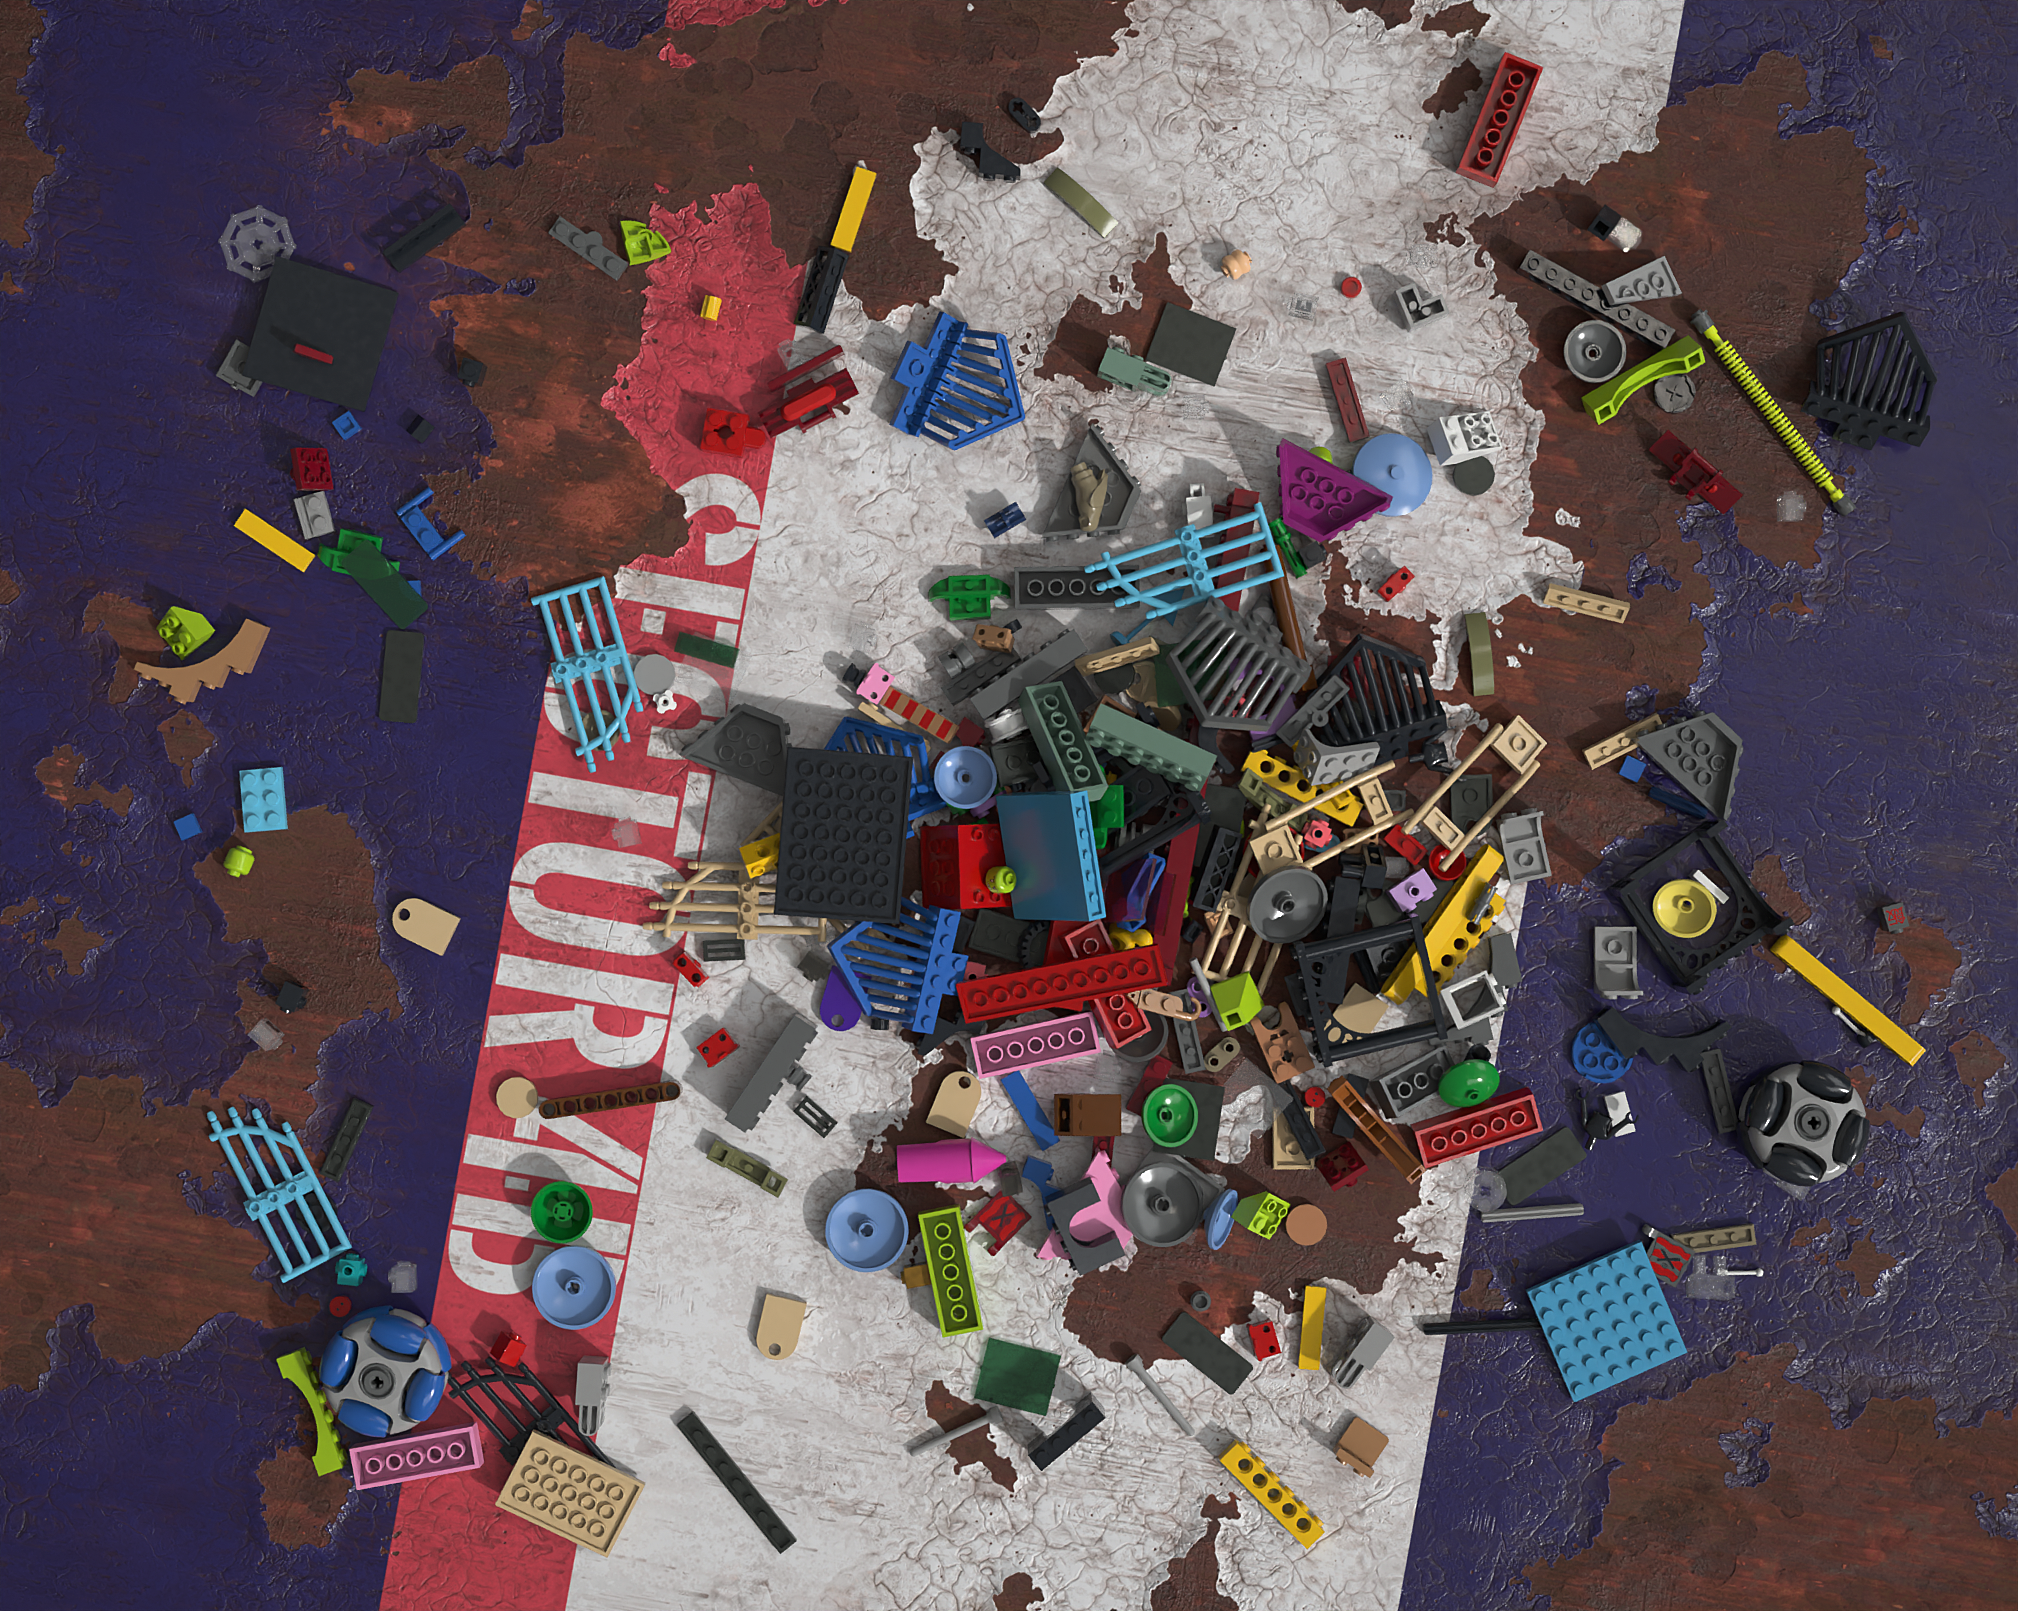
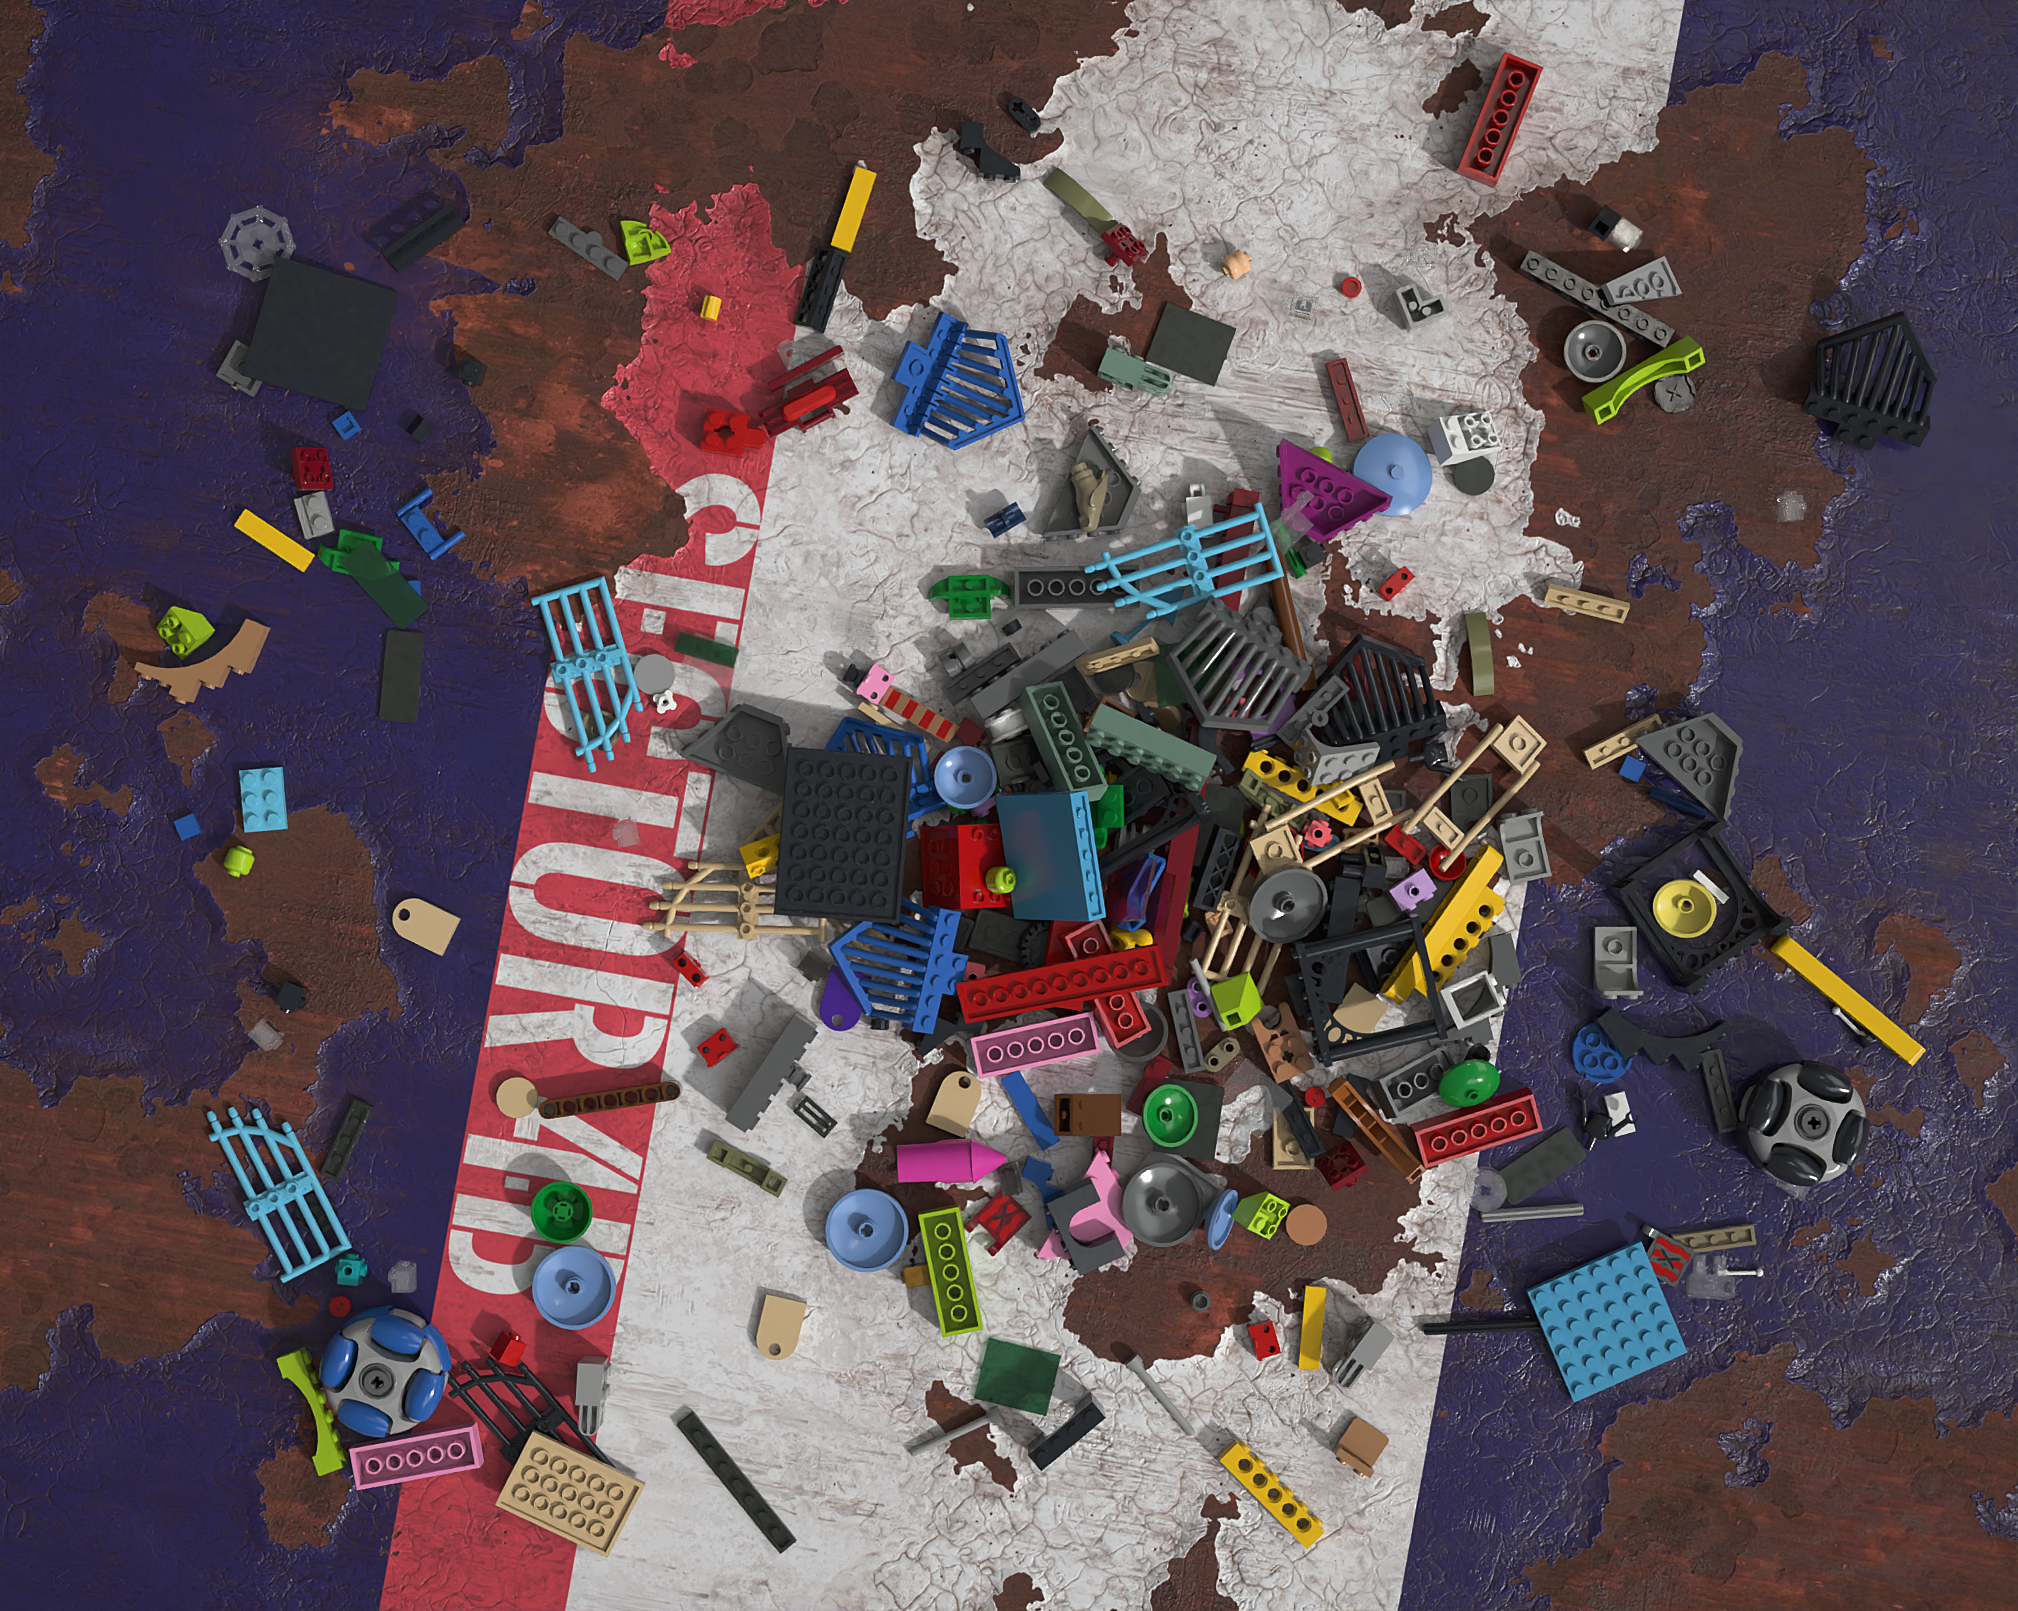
(312, 354): dark red tile -> none
(718, 950): pearl dark grey tile -> none
(993, 638): medium nougat piece -> none
(1123, 246): none -> dark red plate
(1163, 1004): medium nougat plate -> none
(1207, 1353): pearl dark grey piece -> none
(1289, 527): none -> clear bracket
(1482, 903): dark grey pin -> none
(1695, 472): dark red piece -> none
(1706, 325): neon yellow hose -> none
(1893, 917): dark grey brick -> none

